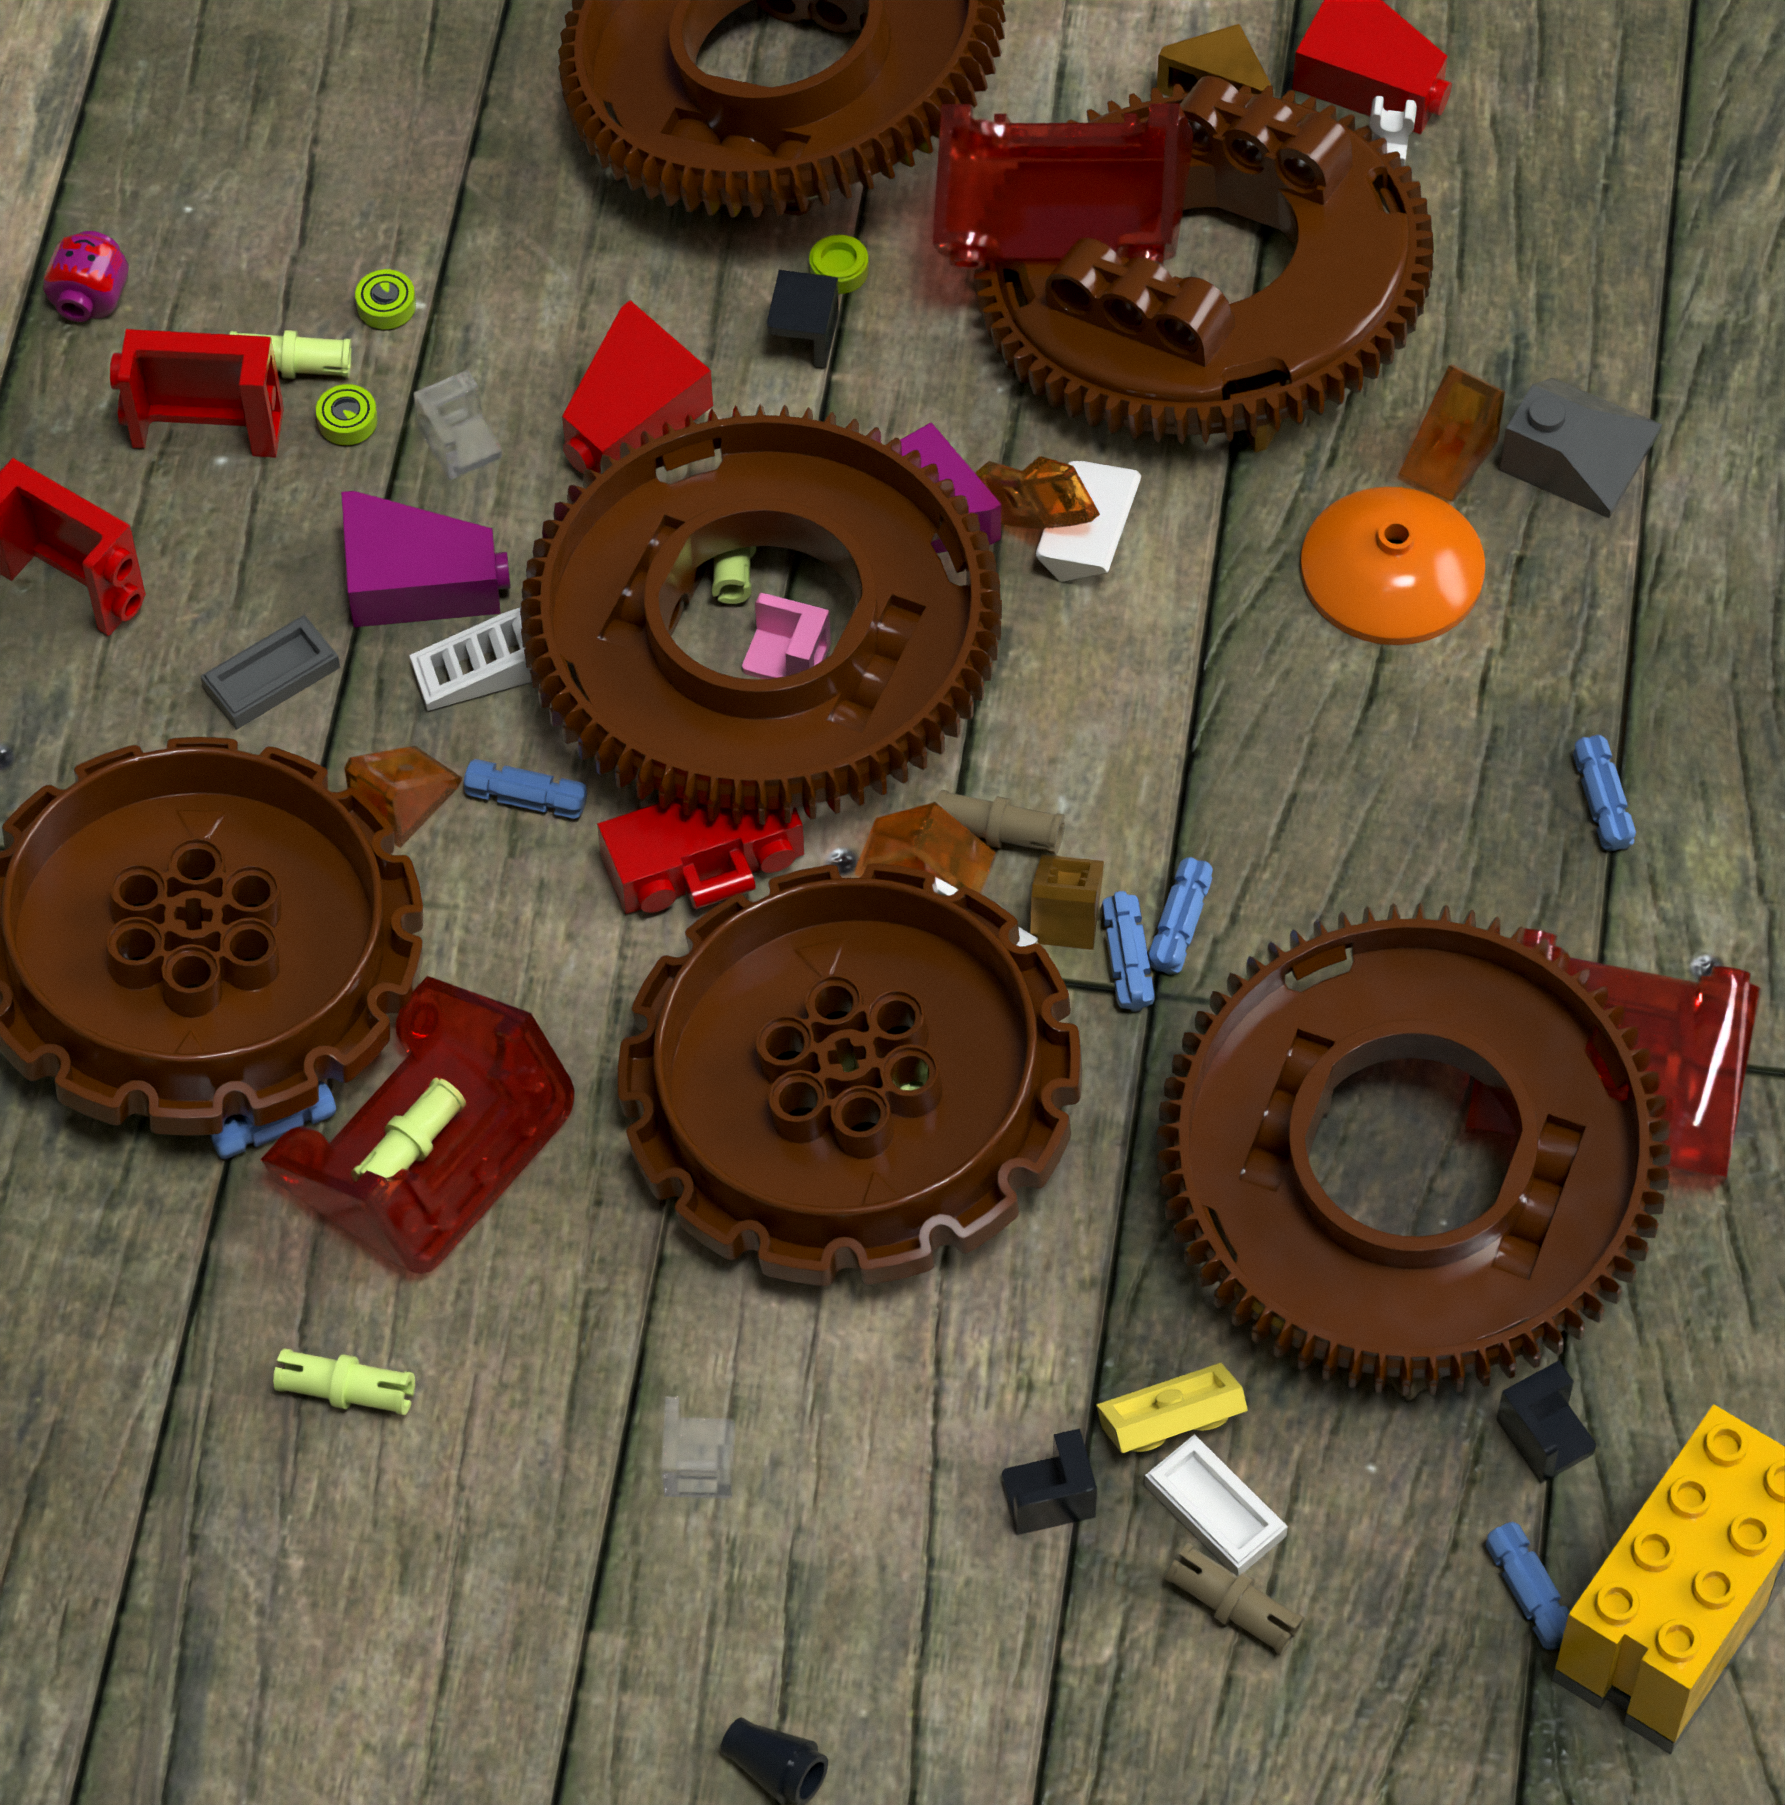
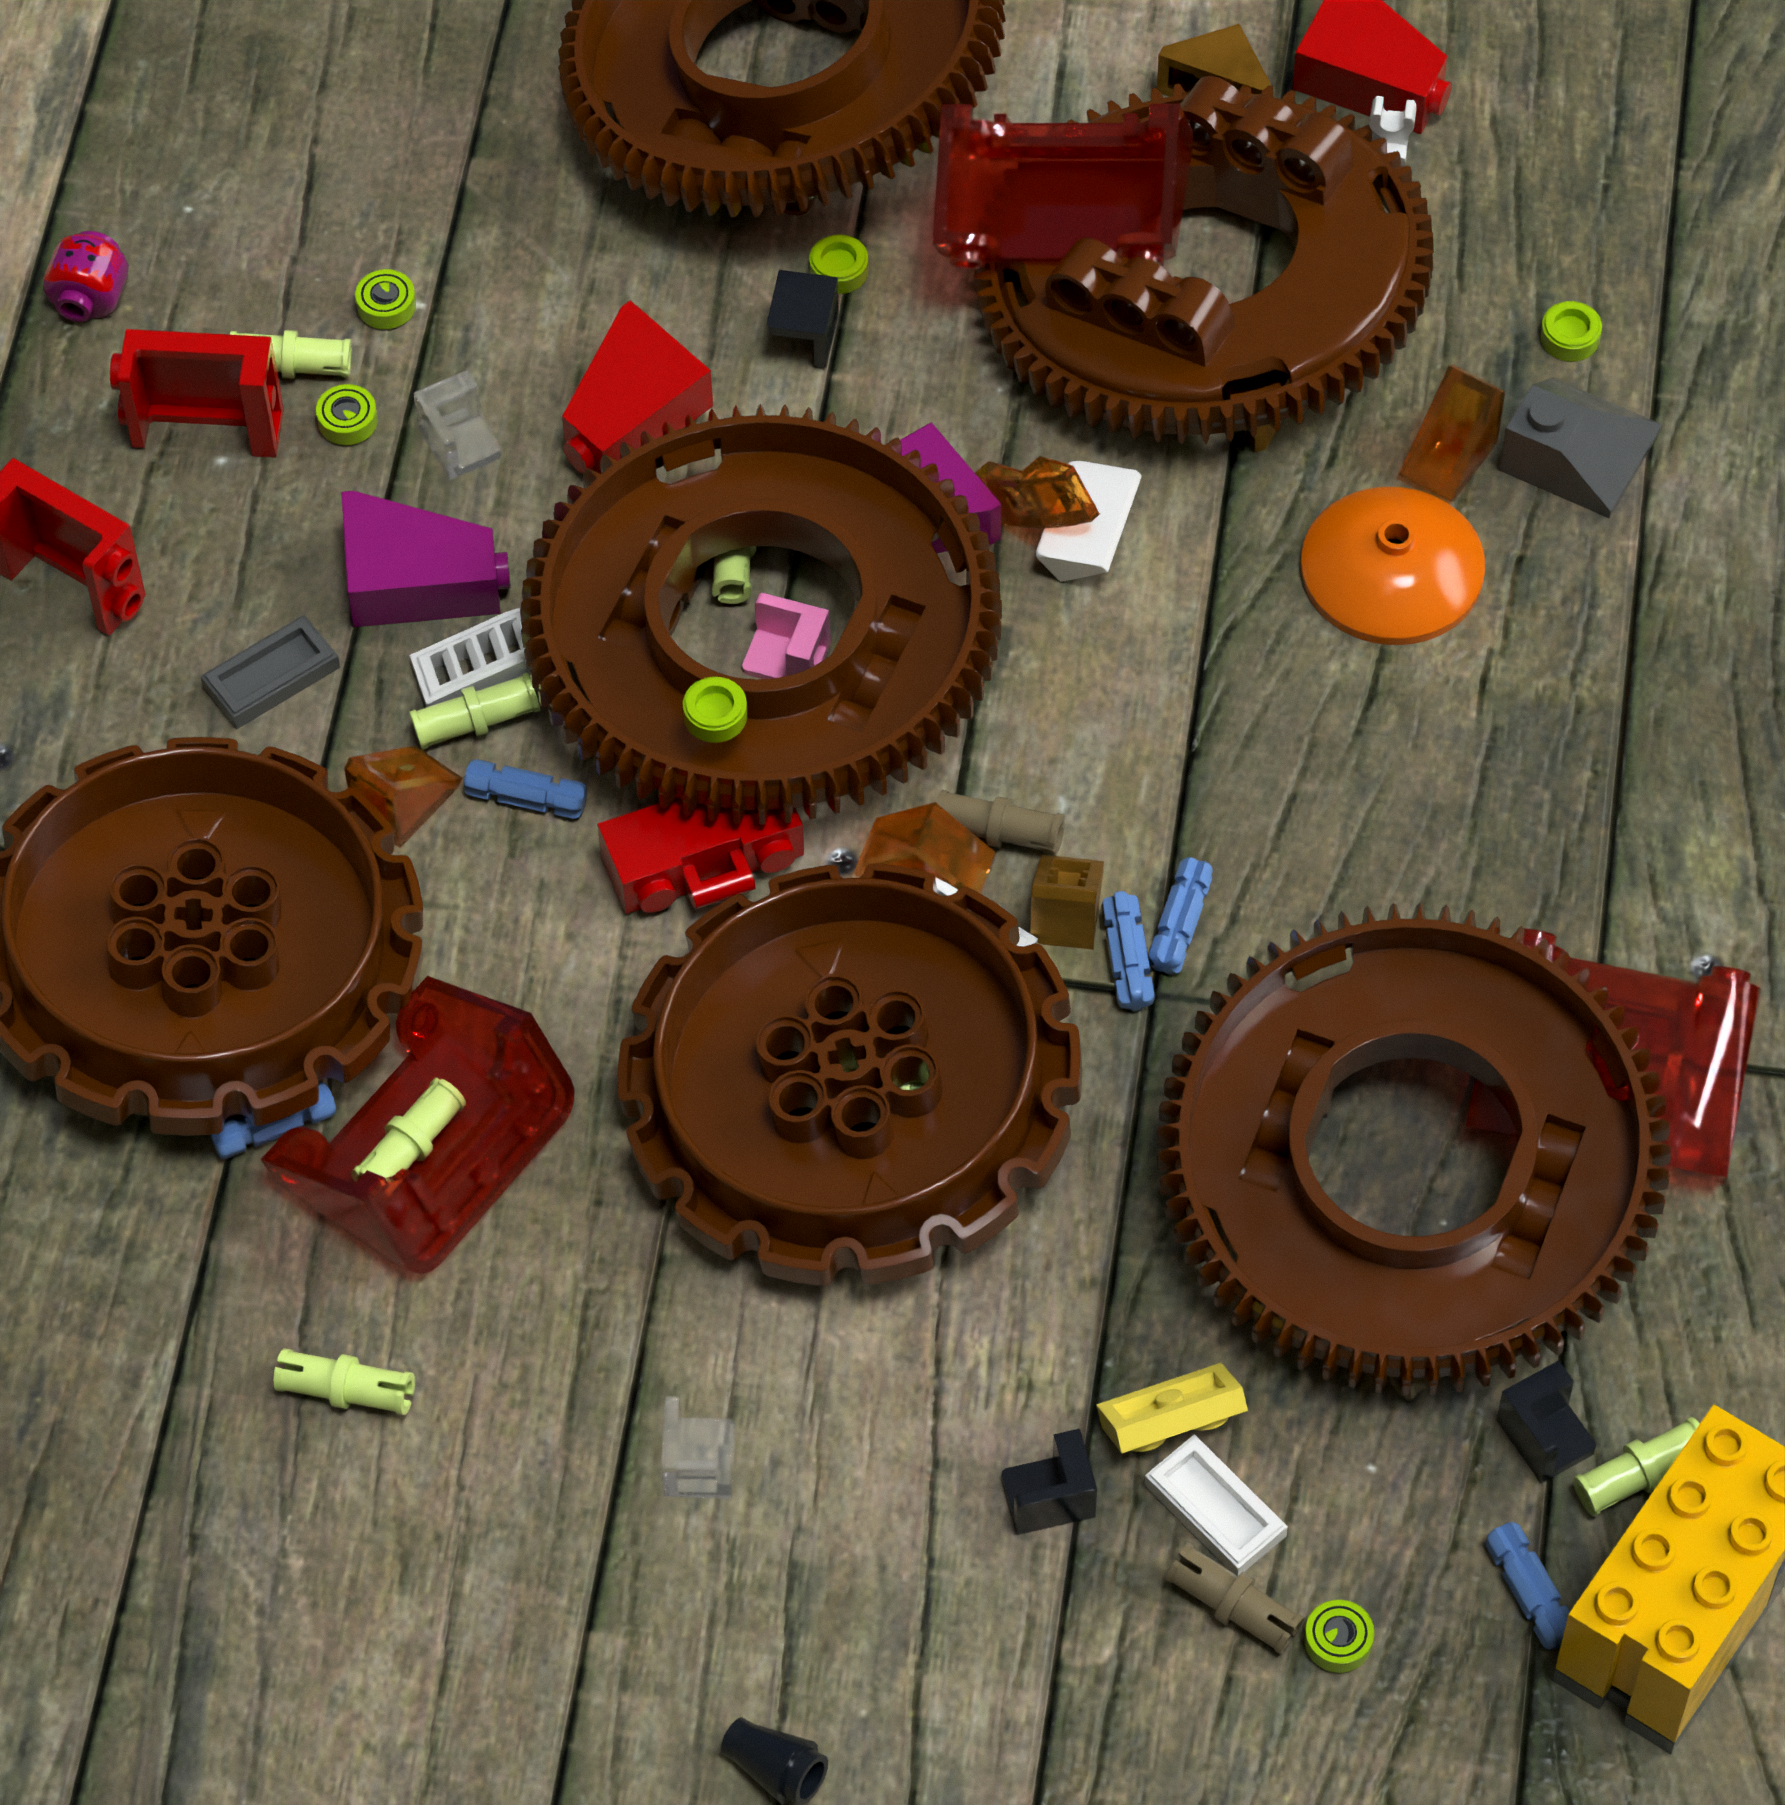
(474, 711): none -> yellowish green pin
(715, 709): none -> lime tile
(1339, 1636): none -> lime tile
(1571, 331): none -> lime tile
(1604, 793): medium blue axle -> none
(1635, 1470): none -> yellowish green pin

